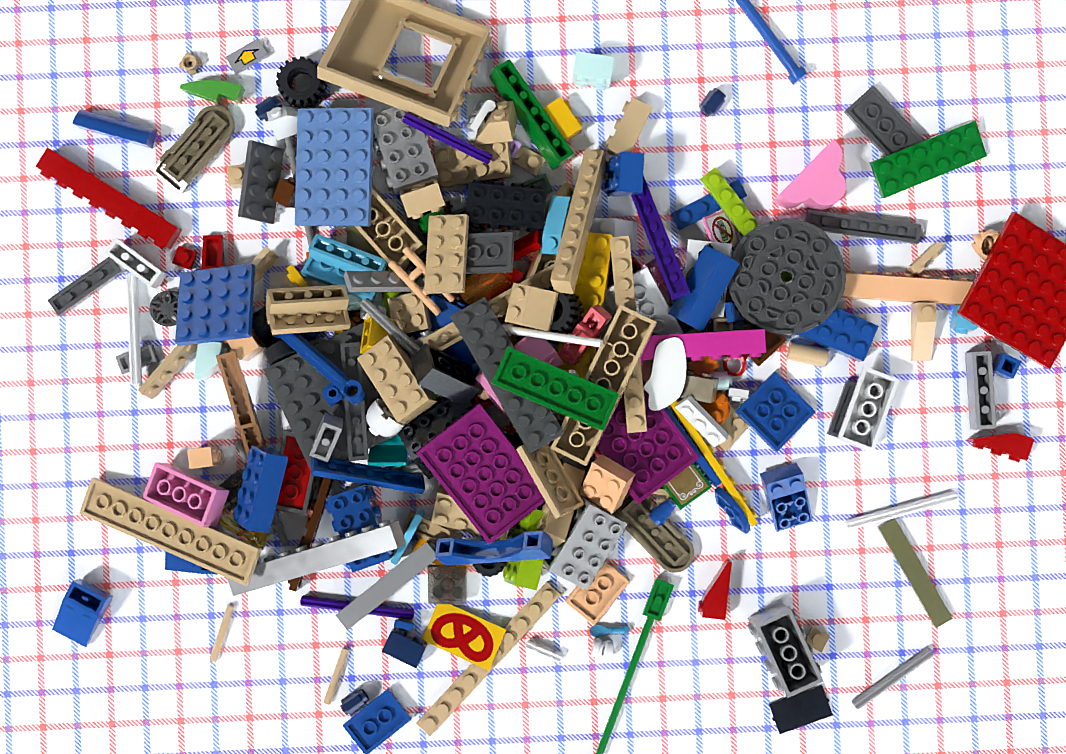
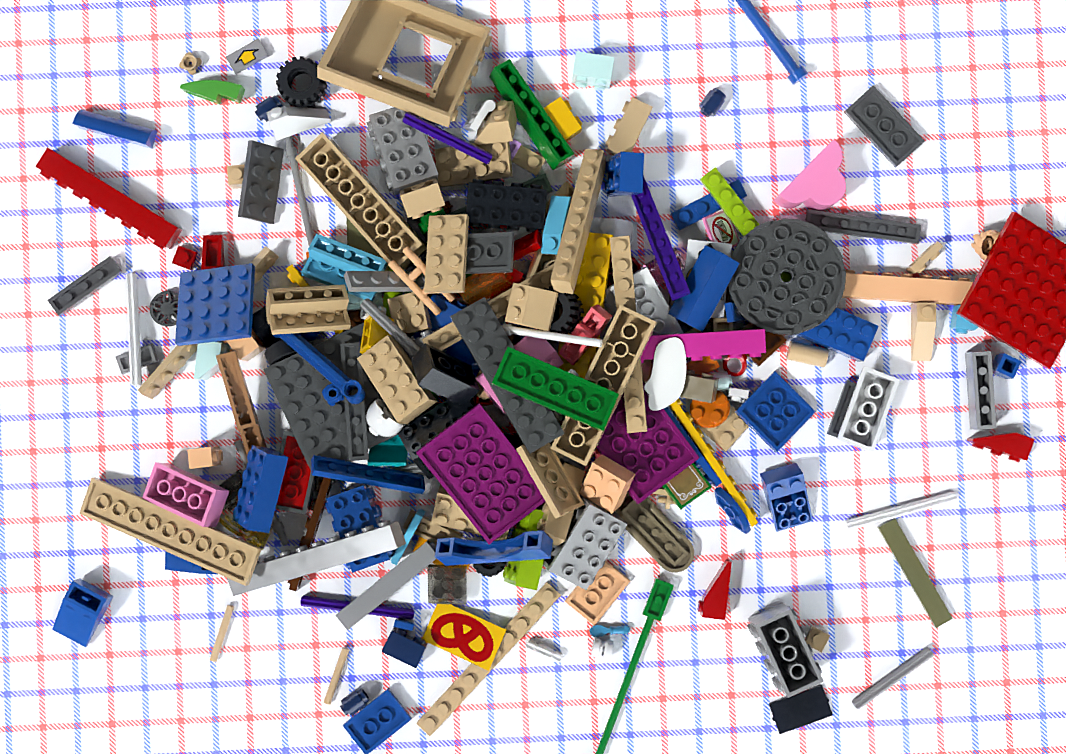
(135, 263): white brick -> none
(195, 148): dark tan piece -> none
(285, 192): reddish brown brick -> none
(326, 437): light grey slope -> none
(334, 167): medium blue plate -> none
(662, 512): blue cone -> none
(702, 421): white plate -> none
(928, 159): green plate -> none

